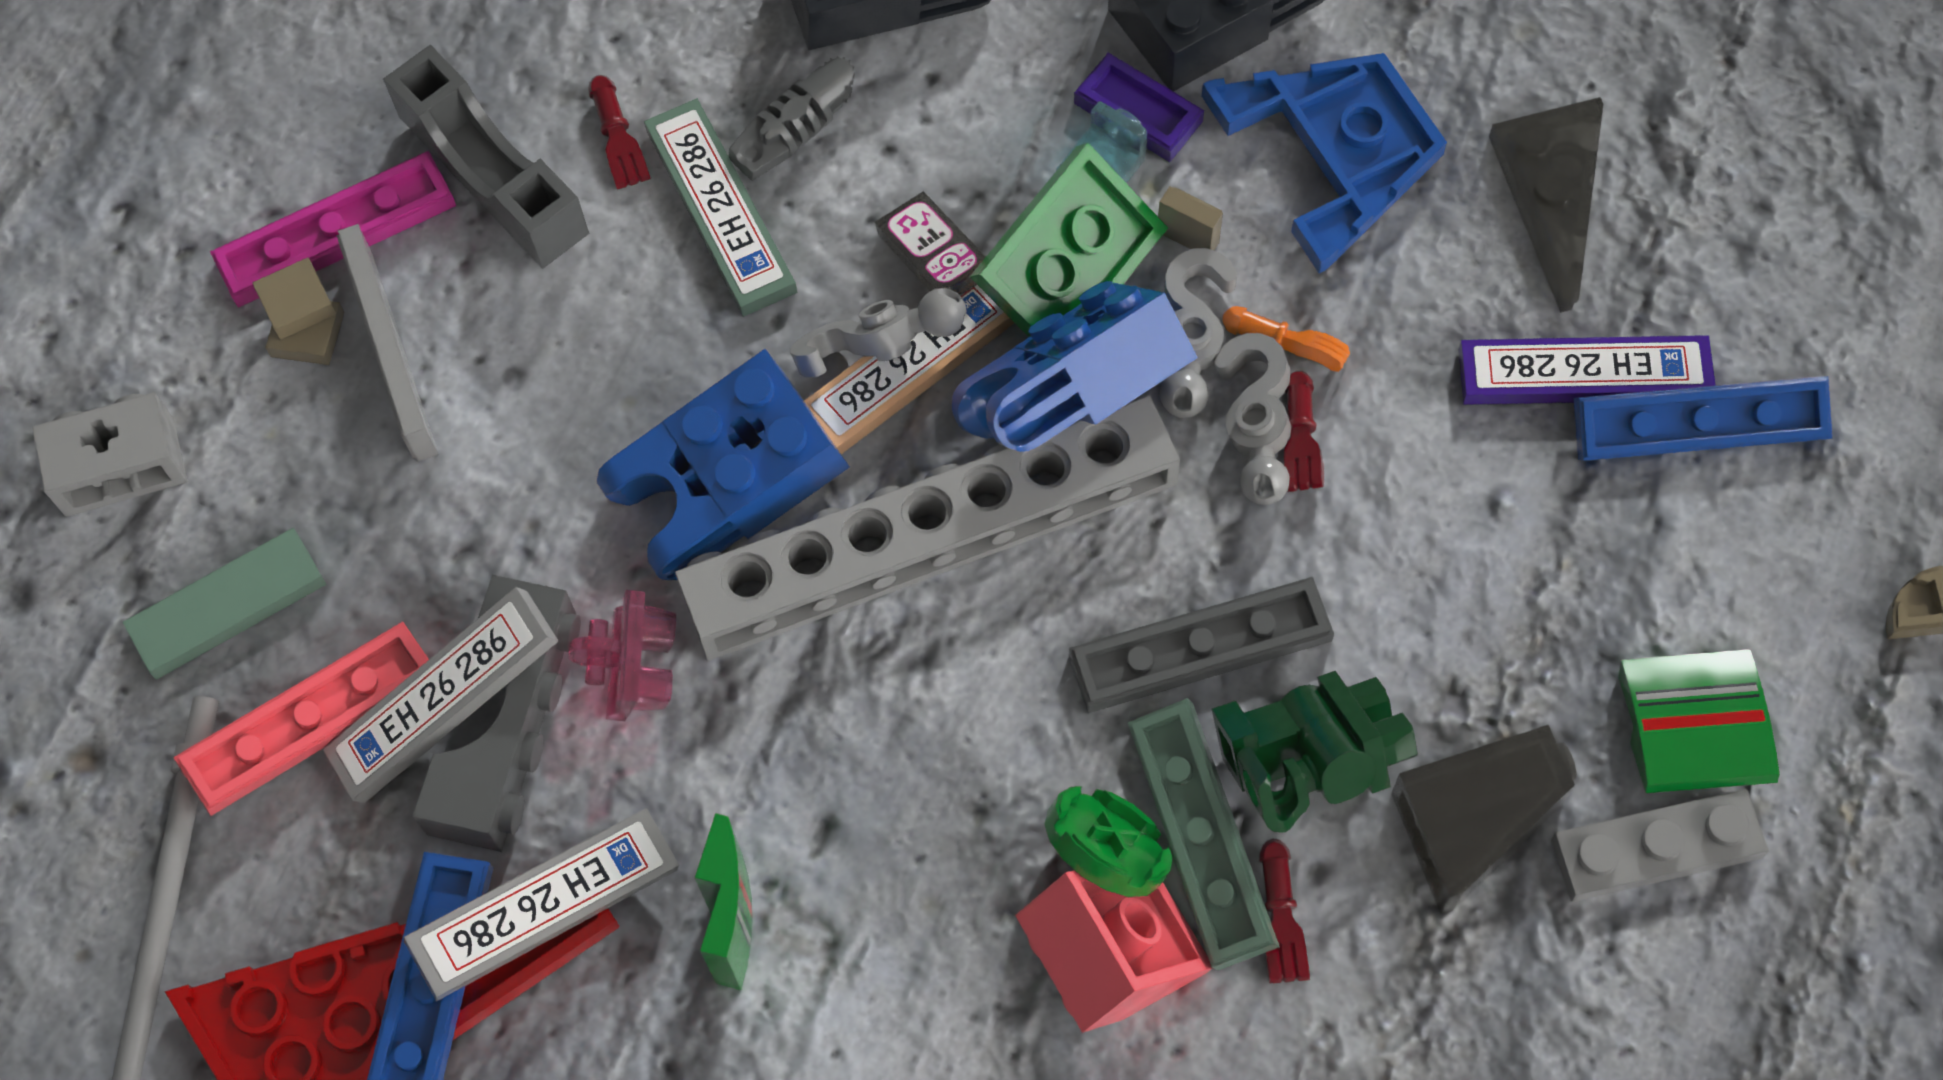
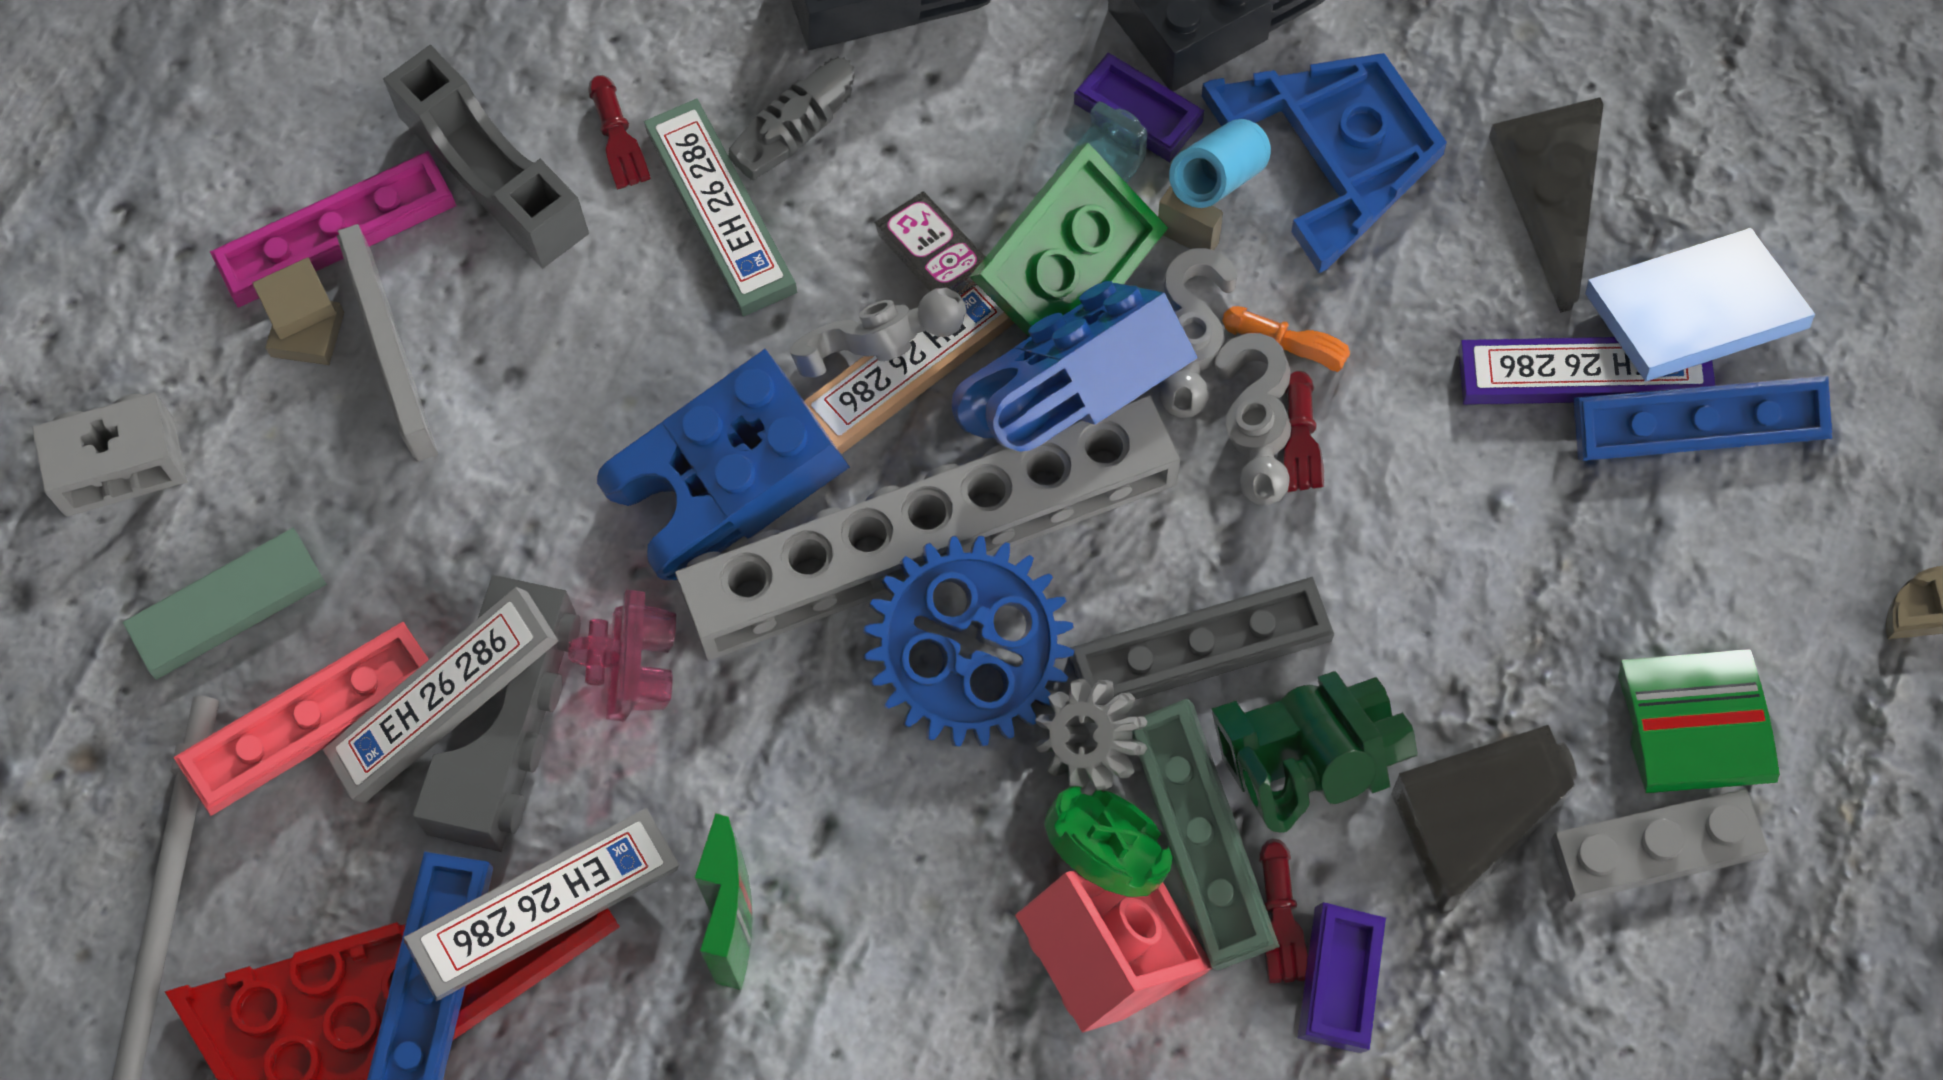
(988, 585): none -> blue gear
(1070, 733): none -> light grey gear
(1219, 163): none -> medium azure pin
(1342, 978): none -> dark purple tile
(1699, 304): none -> tile

